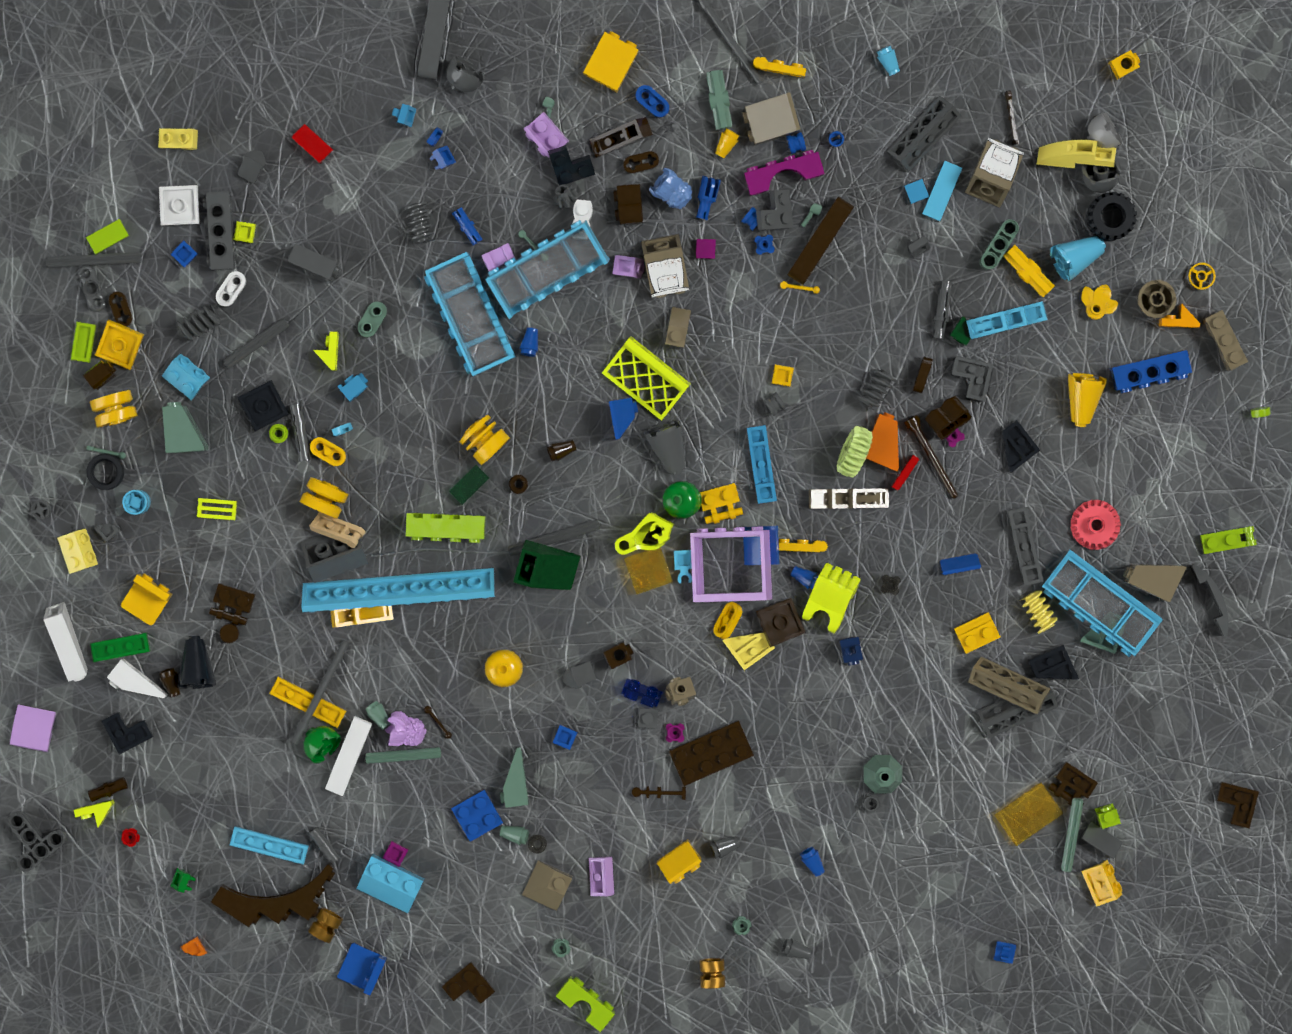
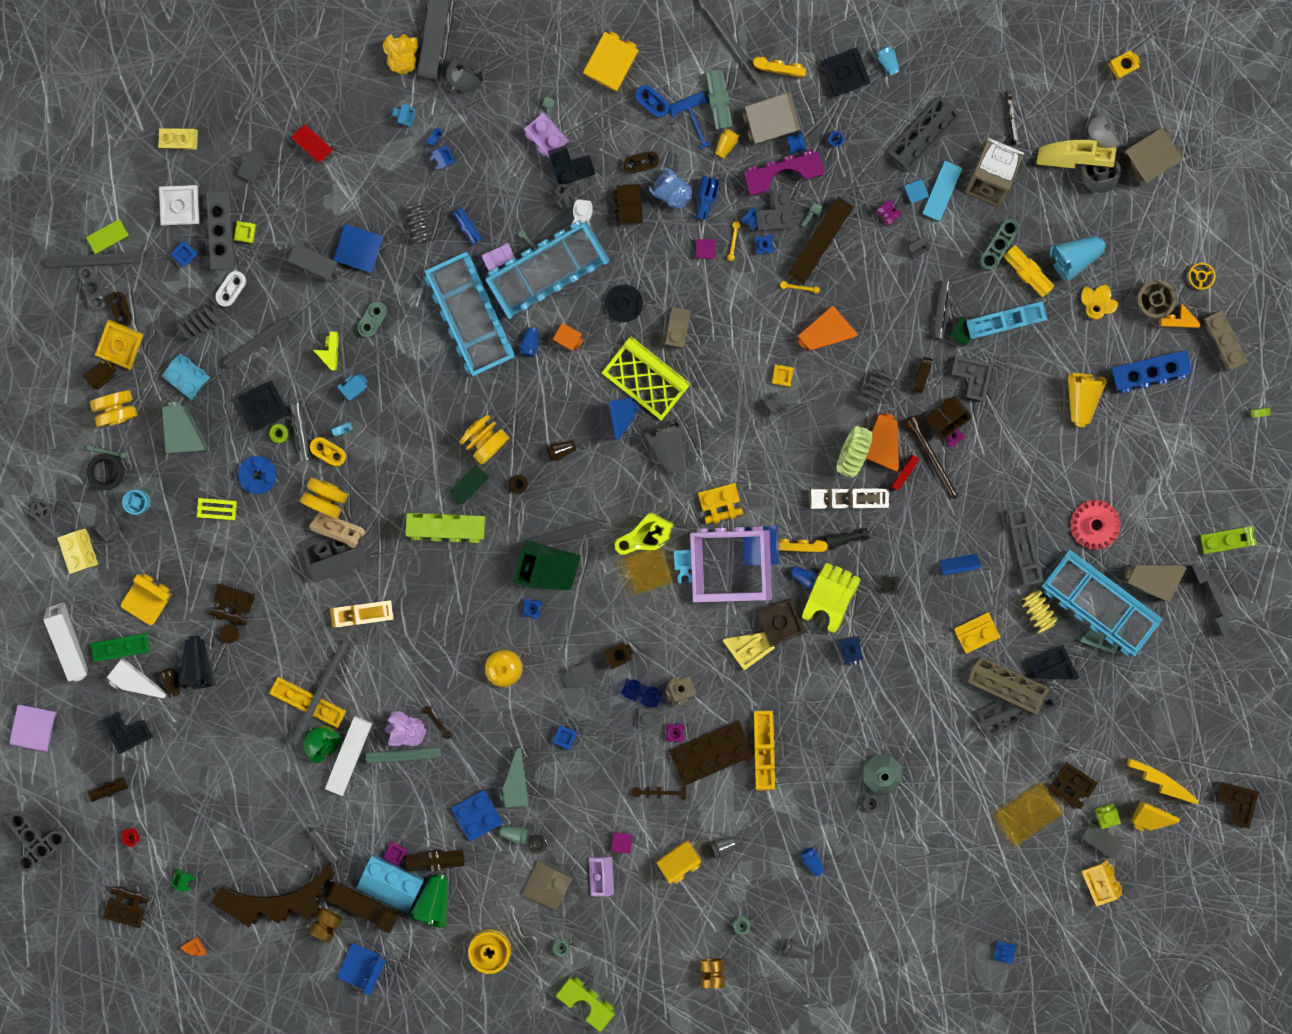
(83, 342): lime tile -> none
(100, 811): neon yellow slope -> none
(125, 913): none -> dark brown plate
(247, 470): none -> blue plate
(269, 845): medium azure tile -> none
(358, 248): none -> blue slope
(363, 906): none -> dark brown beam
(378, 714): sand green cone -> none
(398, 590): medium azure plate -> none
(400, 53): none -> yellow hair
(433, 903): none -> green cone
(435, 860): none -> dark brown piece
(470, 979): dark brown plate -> none
(487, 962): none -> yellow wheel
(528, 612): none -> blue plate
(568, 337): none -> orange brick
(621, 137): dark brown slope -> none
(622, 842): none -> magenta tile
(624, 303): none -> black tile
(628, 266): lavender bracket -> none
(665, 266): slope -> none
(682, 500): green cylinder -> none
(688, 103): none -> blue piece
(727, 620): yellow plate -> none
(736, 225): none -> yellow hinge
(761, 464): dark azure slope -> none
(764, 751): none -> yellow slope
(826, 330): none -> orange slope
(844, 538): none -> pearl dark grey piece
(845, 72): none -> black plate
(888, 212): none -> magenta wheel
(1017, 445): black wing -> none
(1072, 833): sand green axle -> none
(1126, 208): black tyre -> none
(1151, 817): none -> yellow slope
(1152, 156): none -> dark tan slope
(1167, 785): none -> yellow slope

